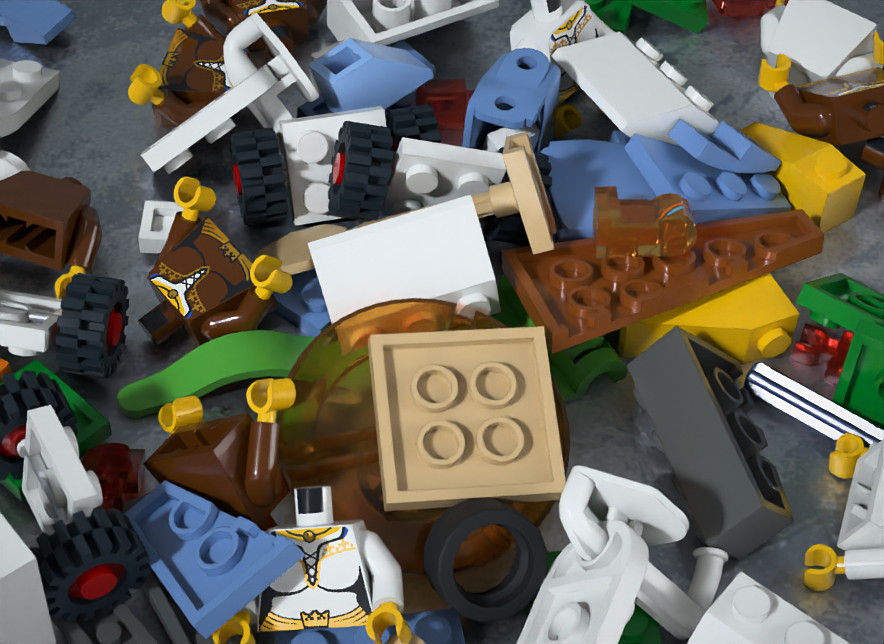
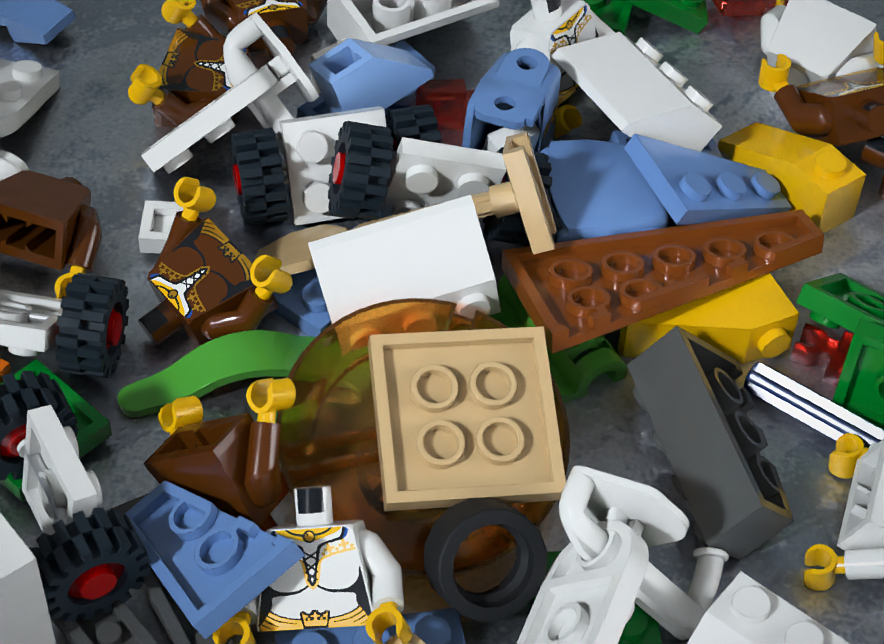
(117, 469): clear red plate -> none
(641, 225): clear orange leg -> none
(725, 149): medium blue slope -> none

